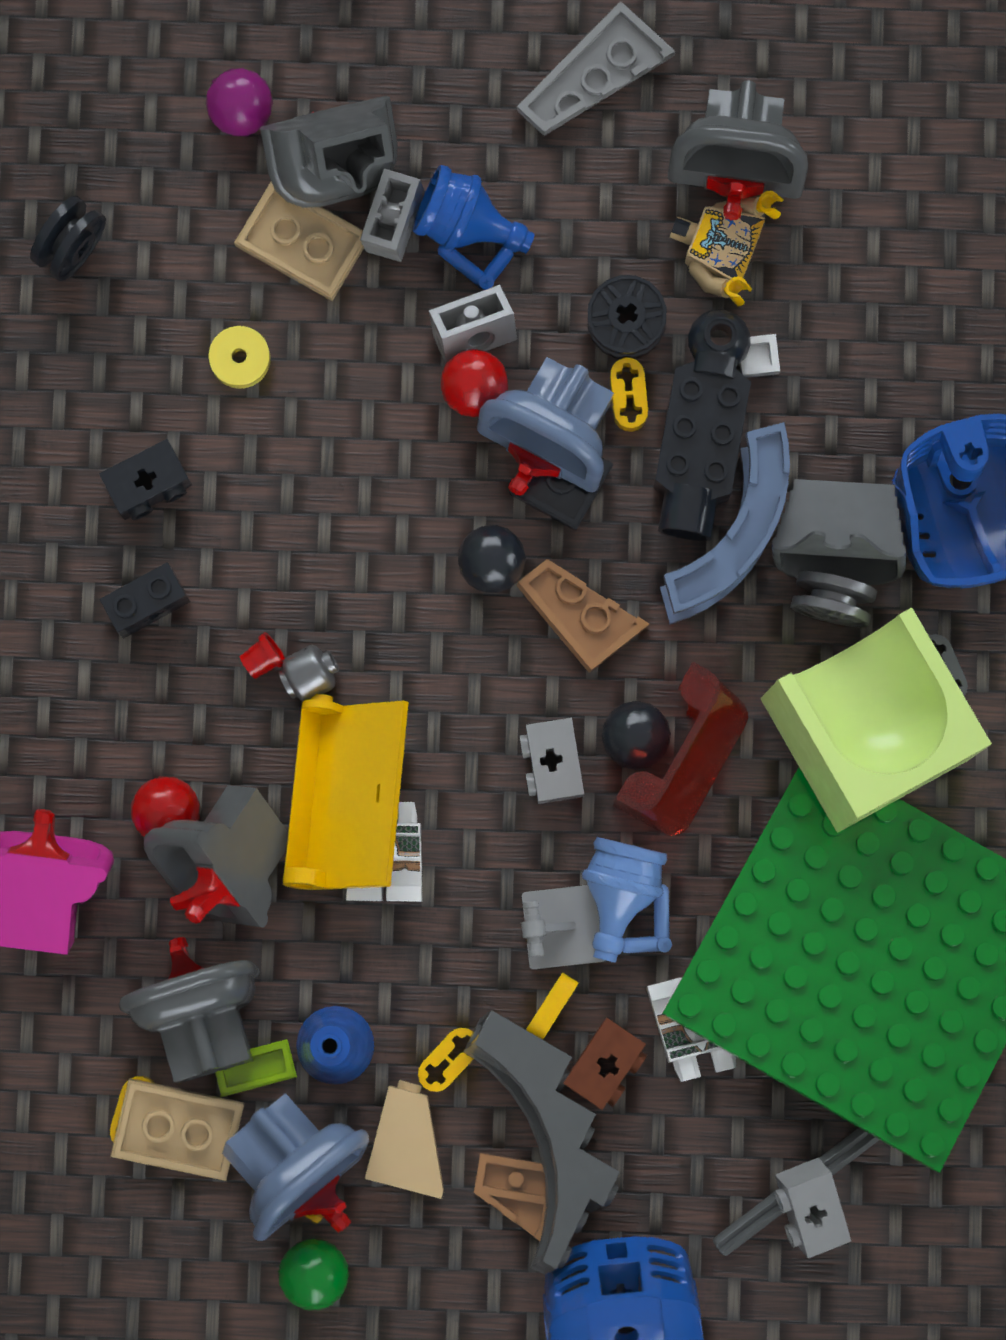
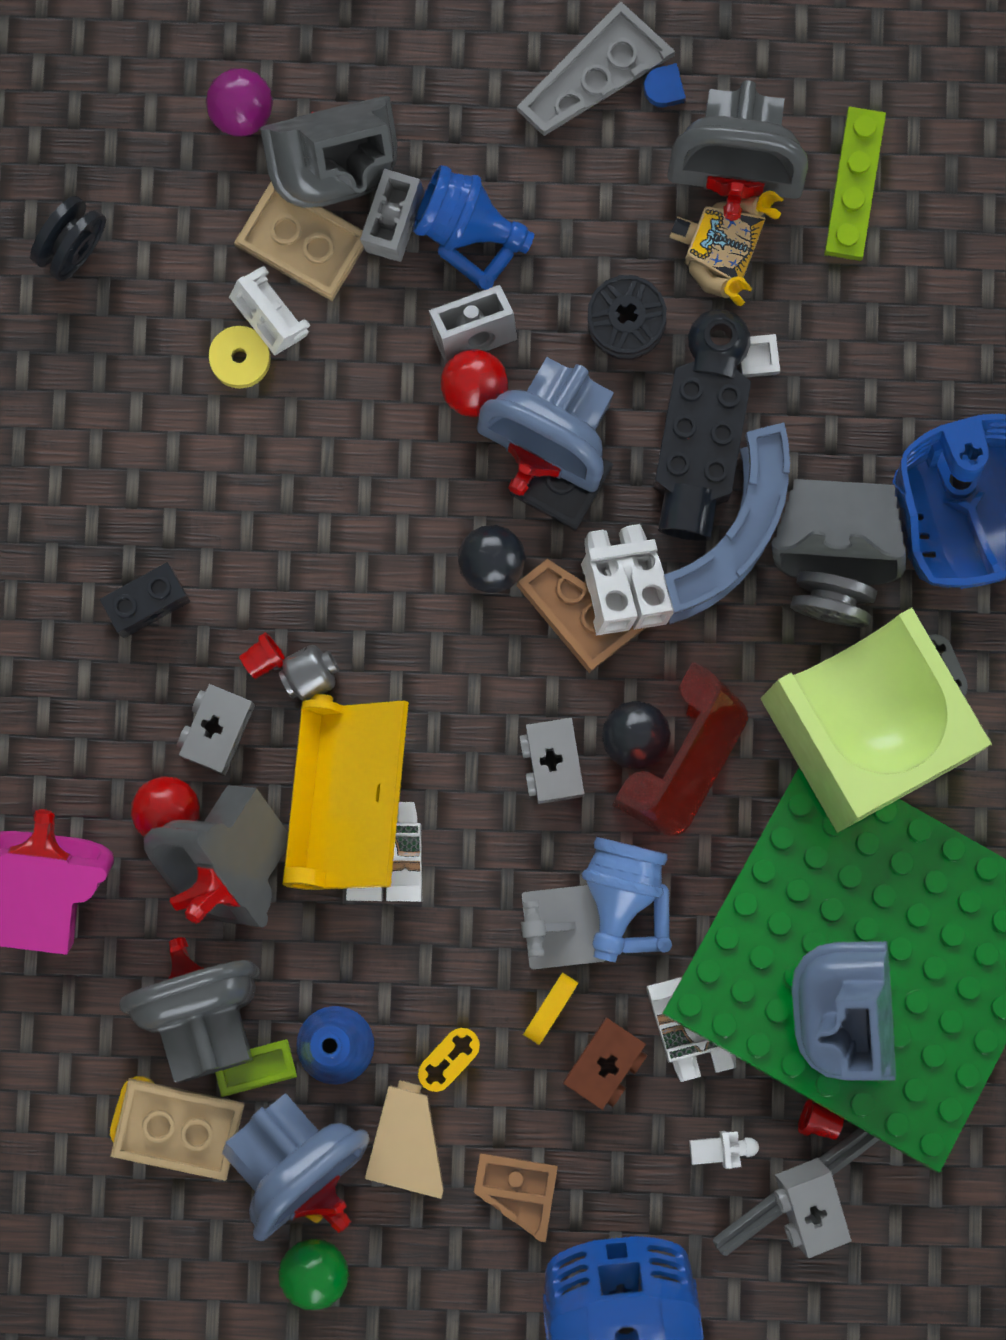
(125, 480): black brick -> none
(233, 718): none -> light grey brick
(267, 312): none -> white hinge
(573, 1178): dark grey arch -> none
(620, 395): yellow beam -> none
(625, 581): none -> white hips
(664, 86): none -> blue tile
(722, 1149): none -> white piece
(819, 1121): none -> red piece
(845, 1011): none -> sand blue piece
(855, 183): none -> lime plate

